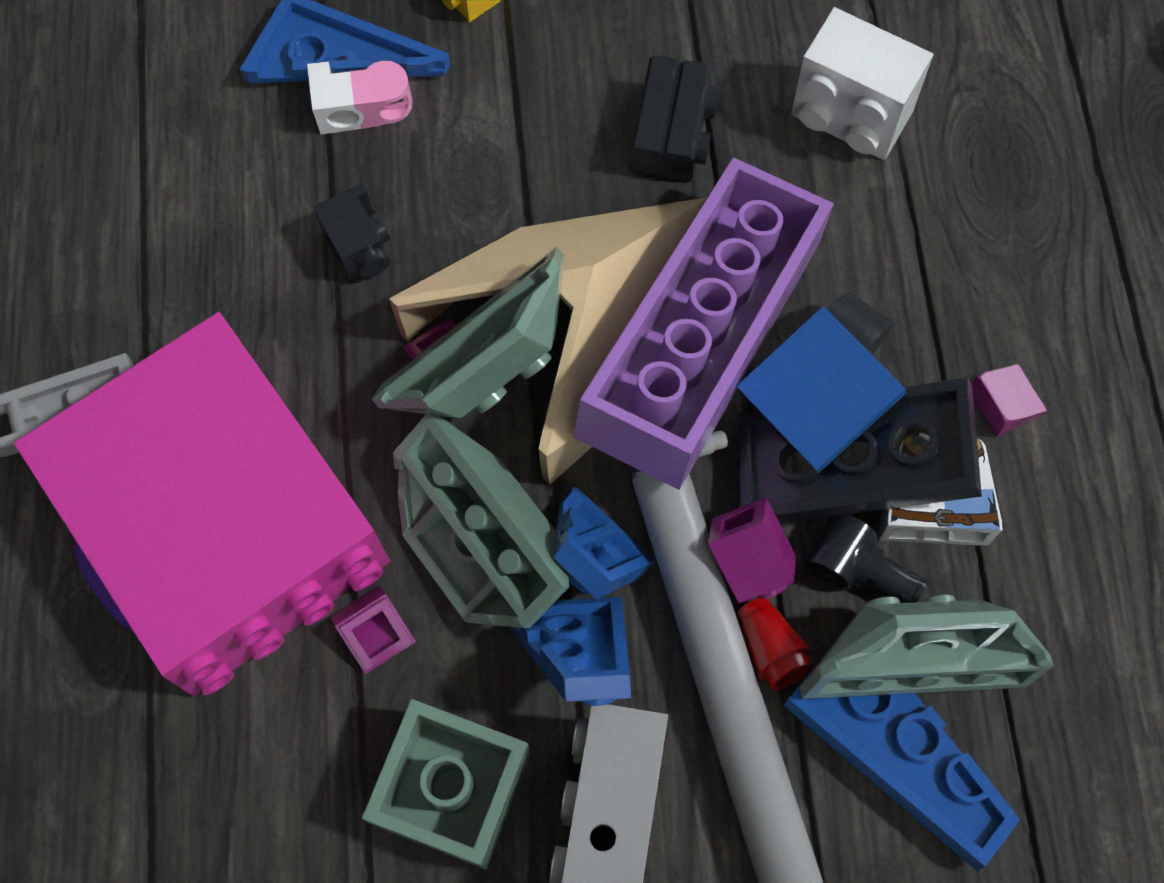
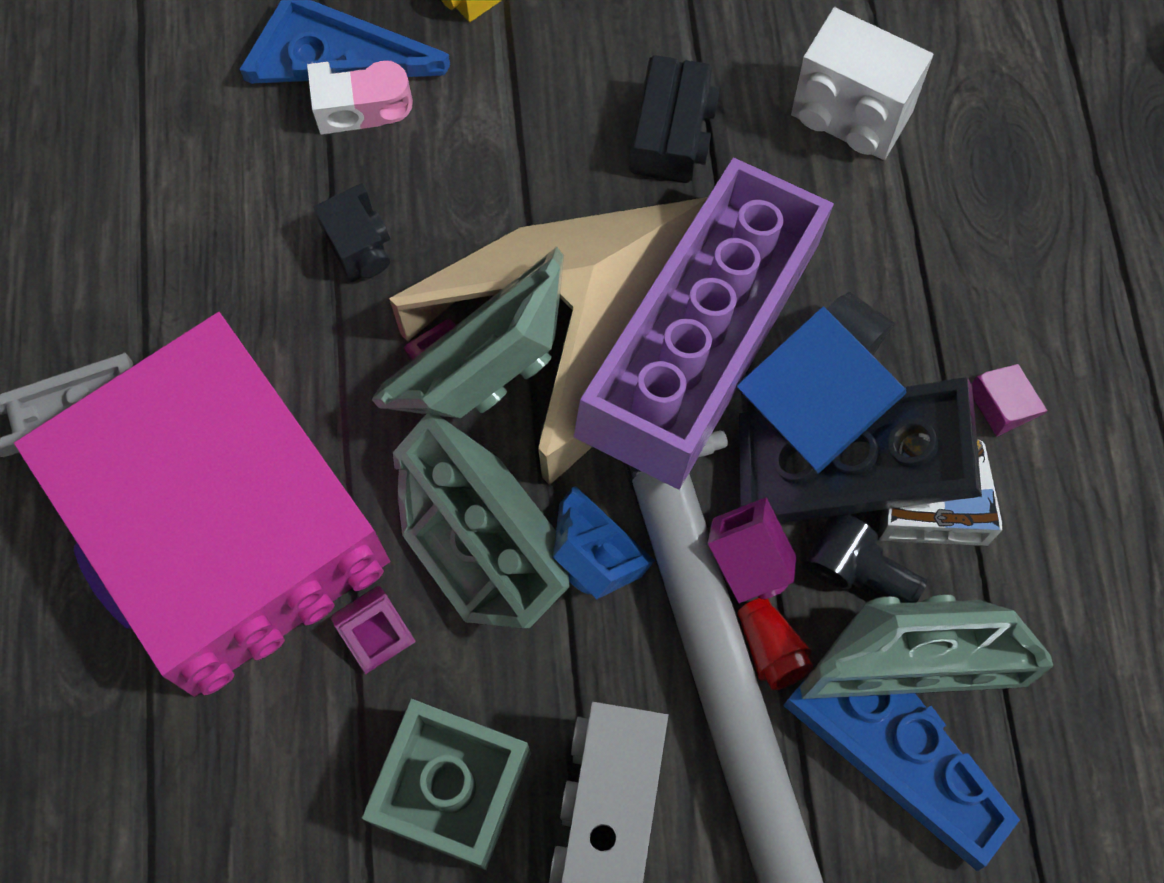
(581, 649): blue wing -> none

